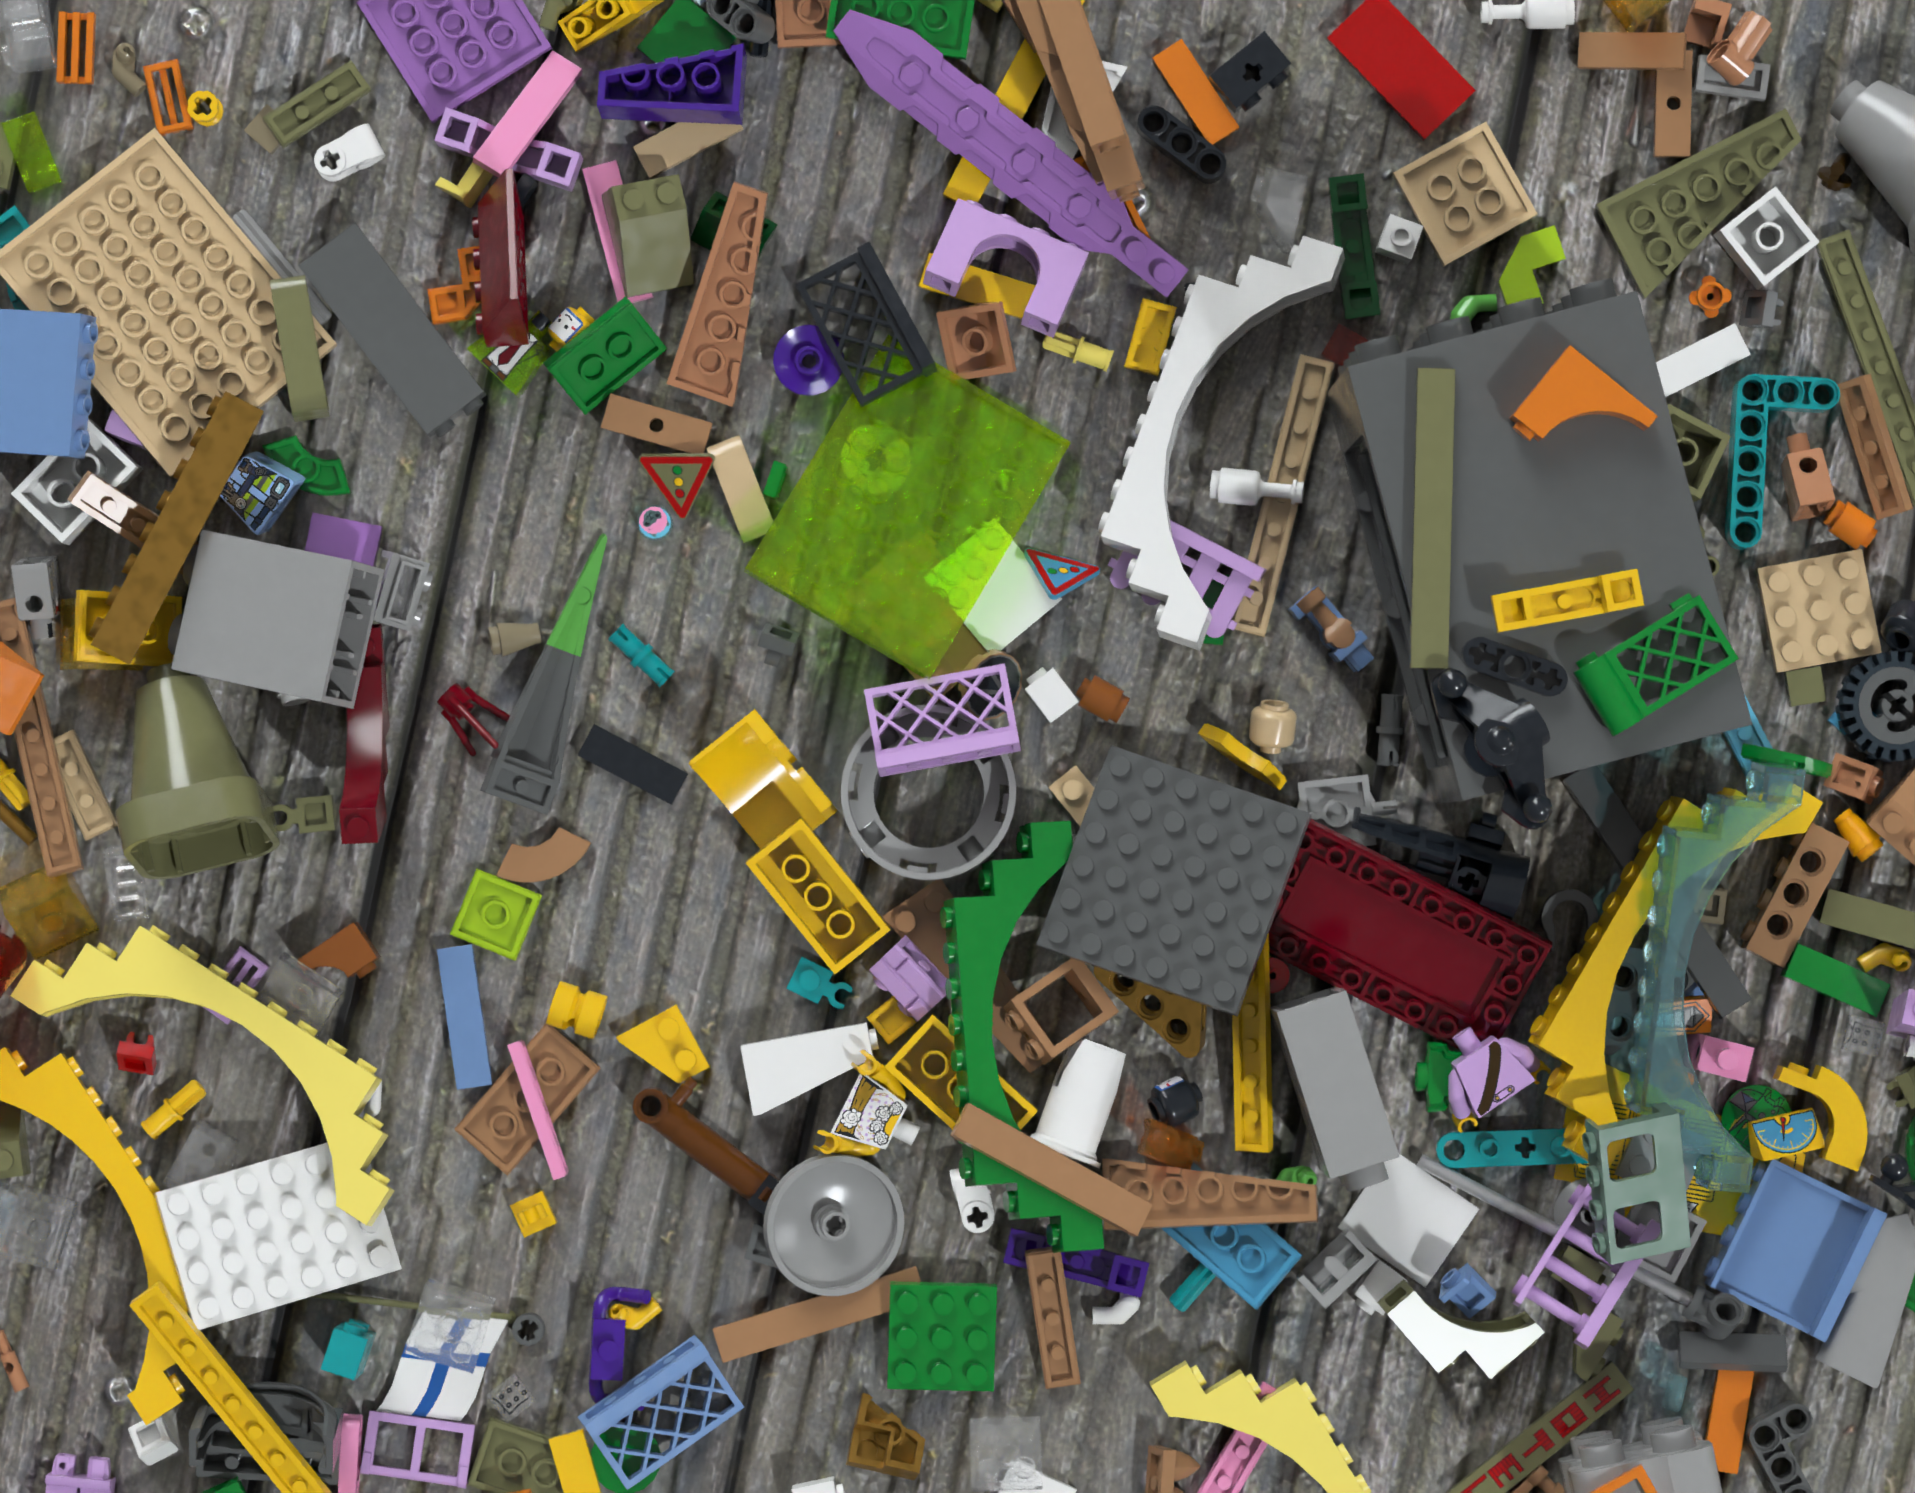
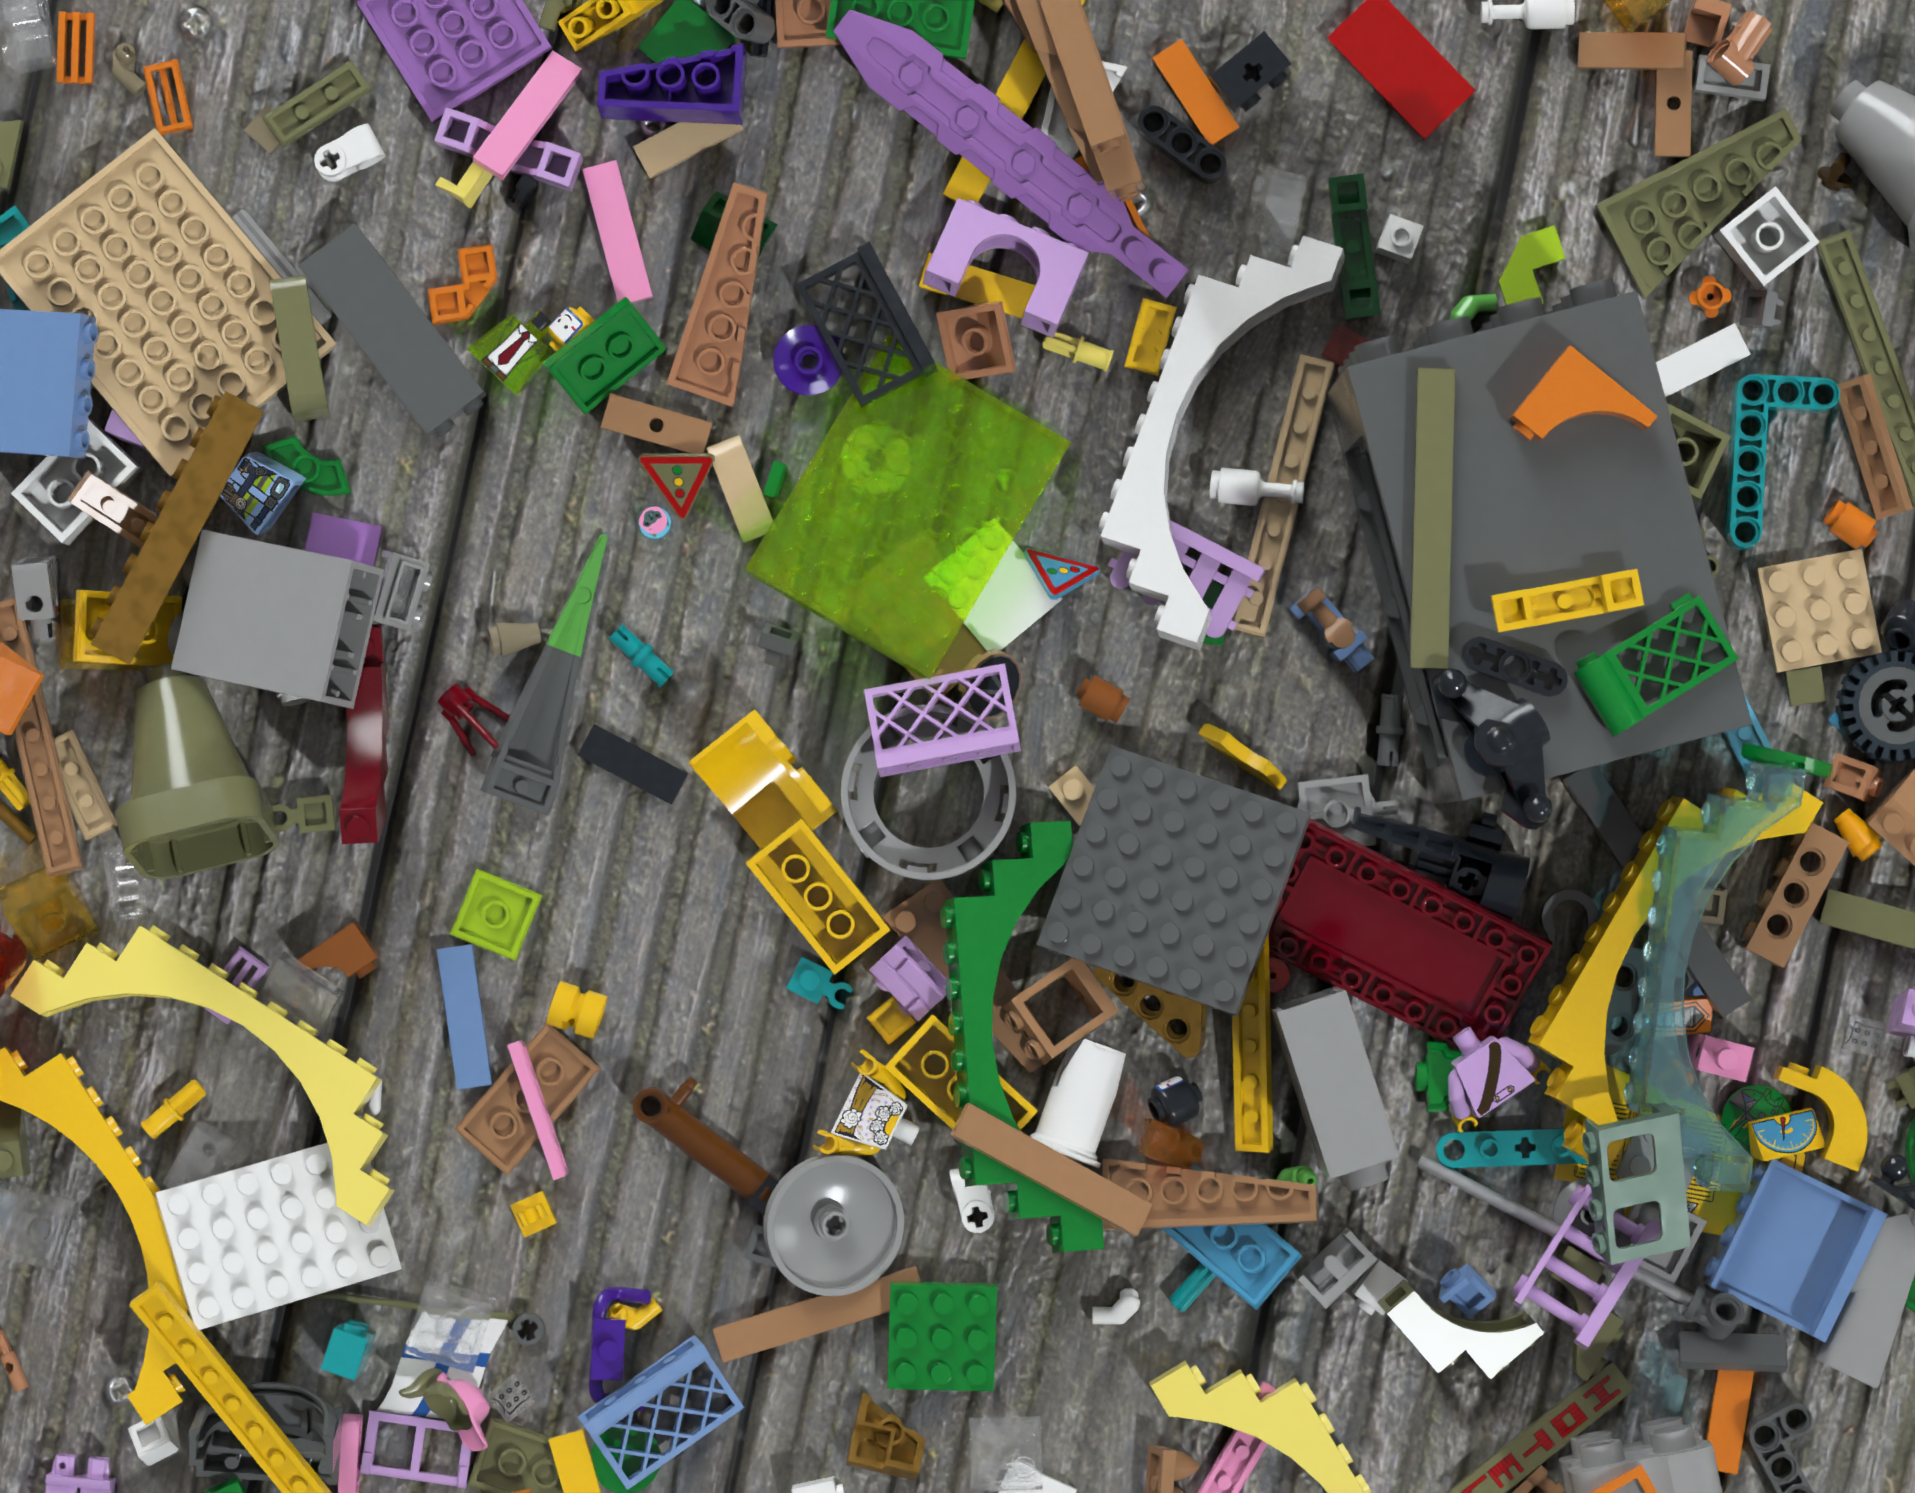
(31, 152): clear neon green slope -> none
(136, 1057): red tile -> none
(195, 111): yellow bush -> none
(456, 1402): none -> hair
(501, 265): dark red slope -> none
(544, 860): medium nougat tile -> none
(650, 235): olive slope -> none
(667, 1045): yellow wing -> none
(797, 1063): white slope -> none
(1050, 693): white brick -> none
(1052, 1317): medium nougat tile -> none
(1094, 1267): dark purple slope -> none
(1272, 726): tan head -> none
(1409, 1219): white sticker -> none
(1464, 194): tan plate -> none
(1806, 493): nougat torso -> none
(1835, 979): green slope -> none
(1887, 955): yellow arm -> none

